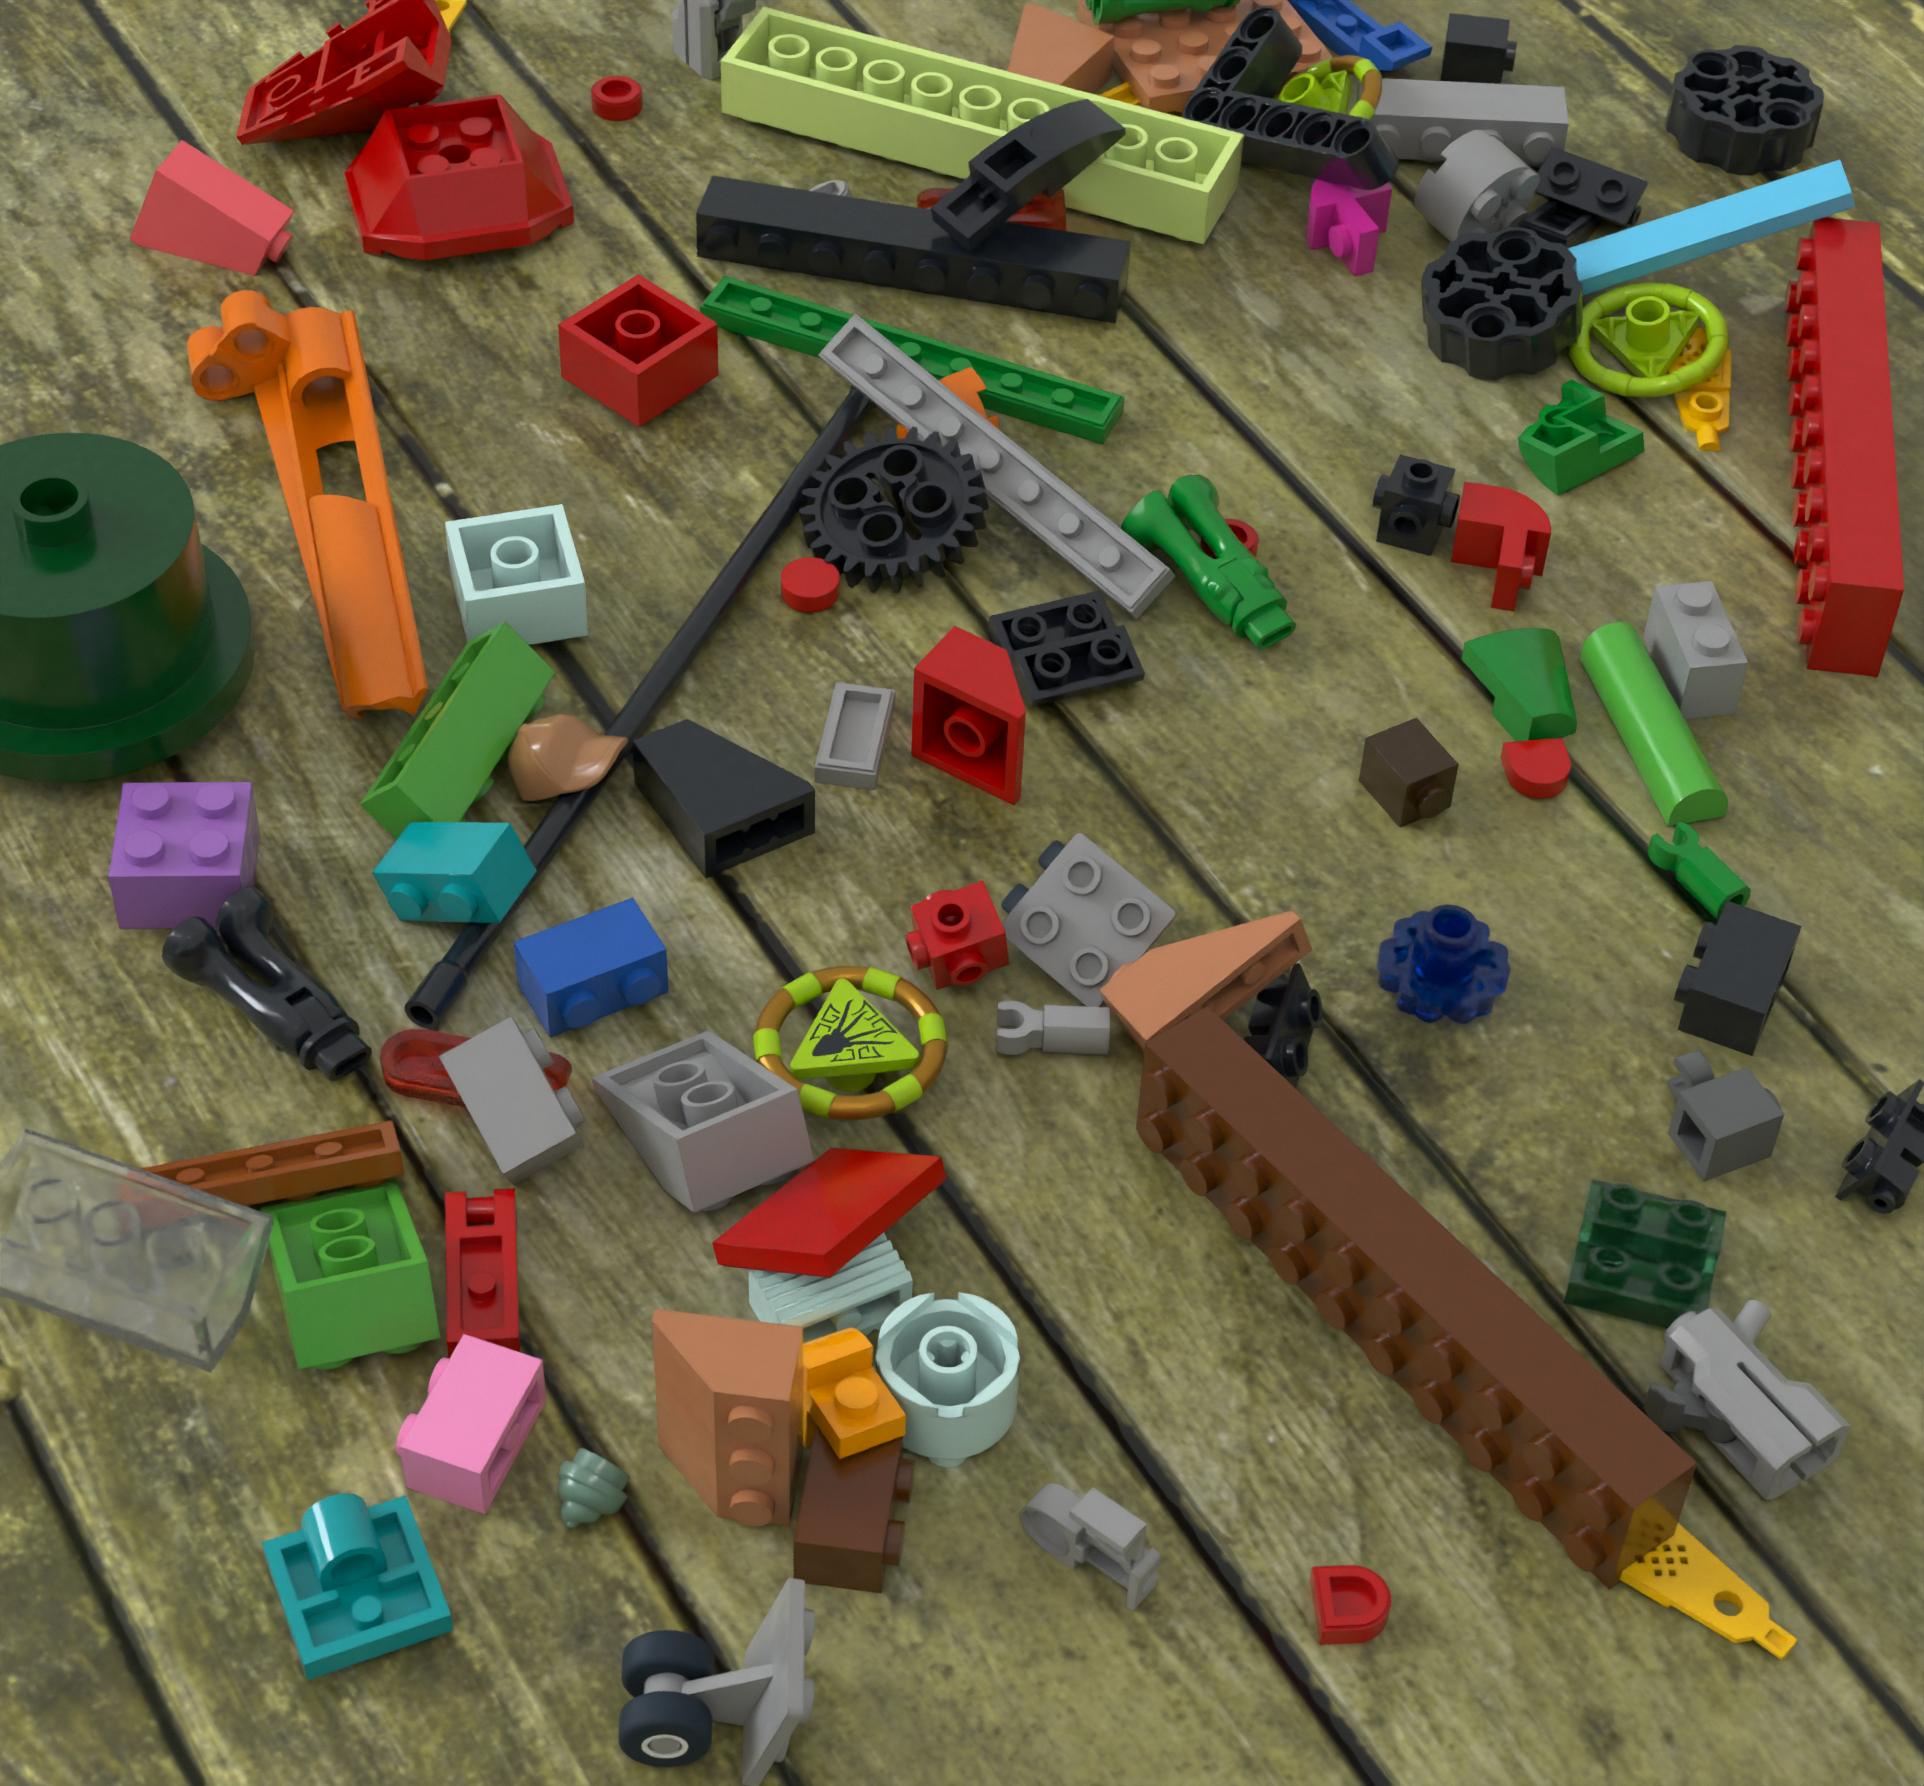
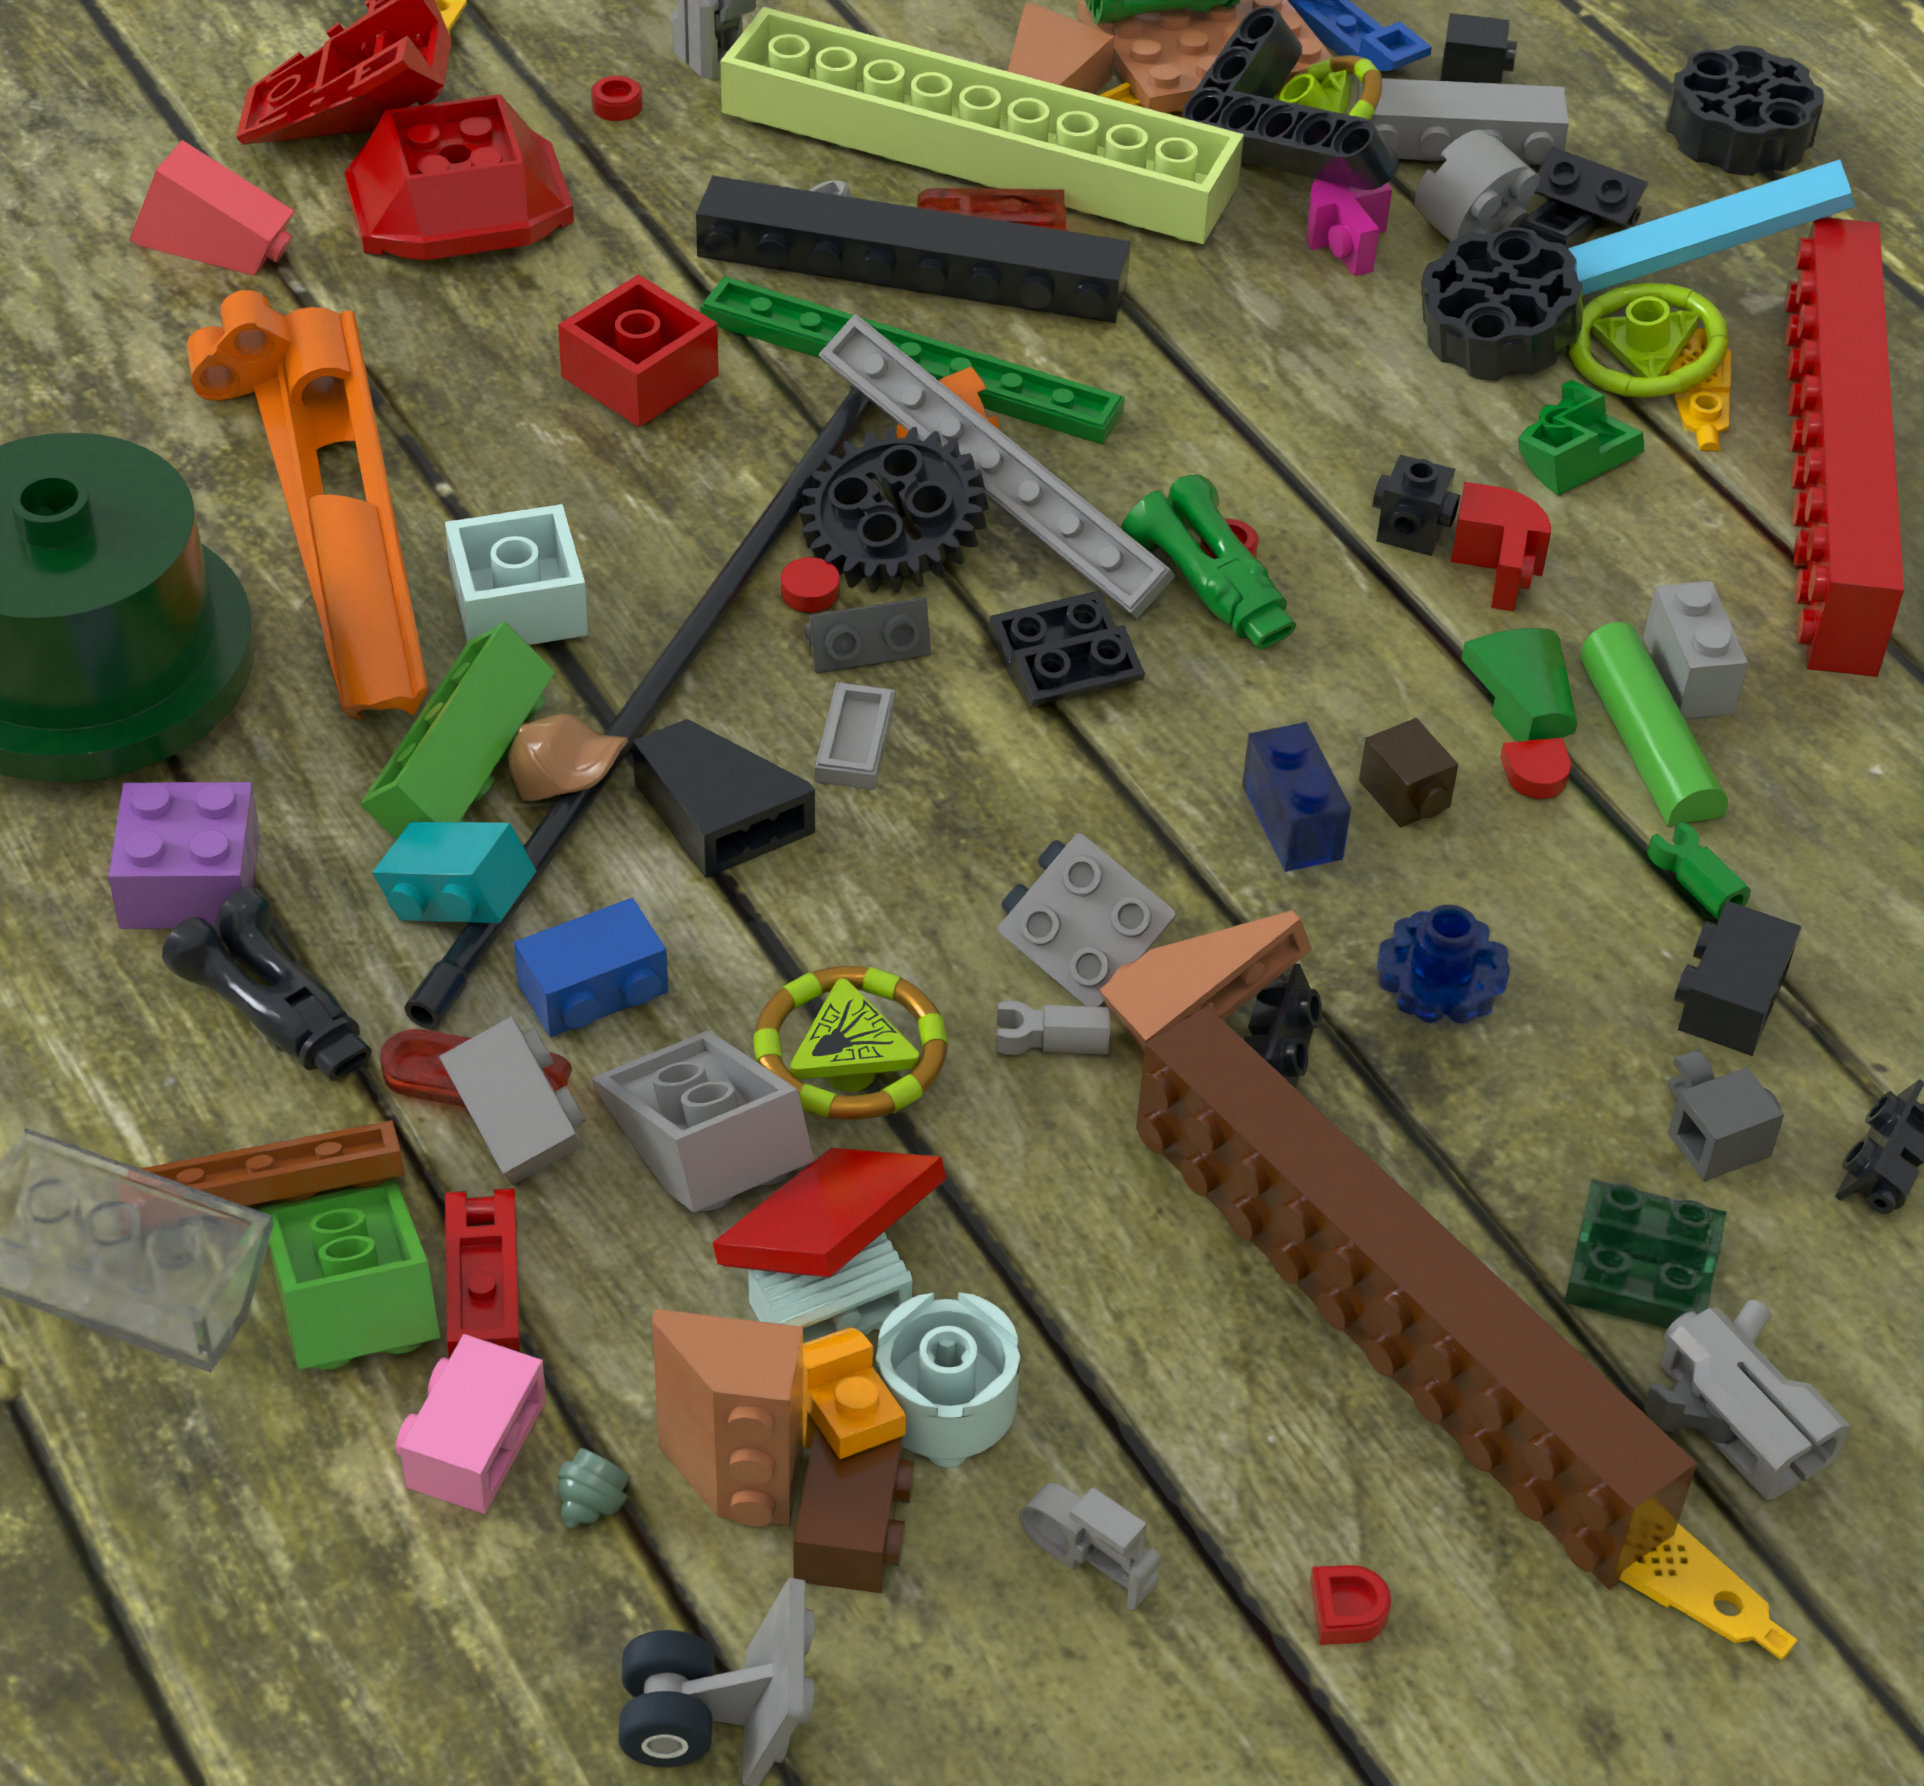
(355, 1583): teal plate -> none
(869, 634): none -> dark grey hinge
(957, 936): red brick -> none
(970, 714): red slope -> none
(1021, 164): black slope -> none
(1296, 796): none -> clear blue brick

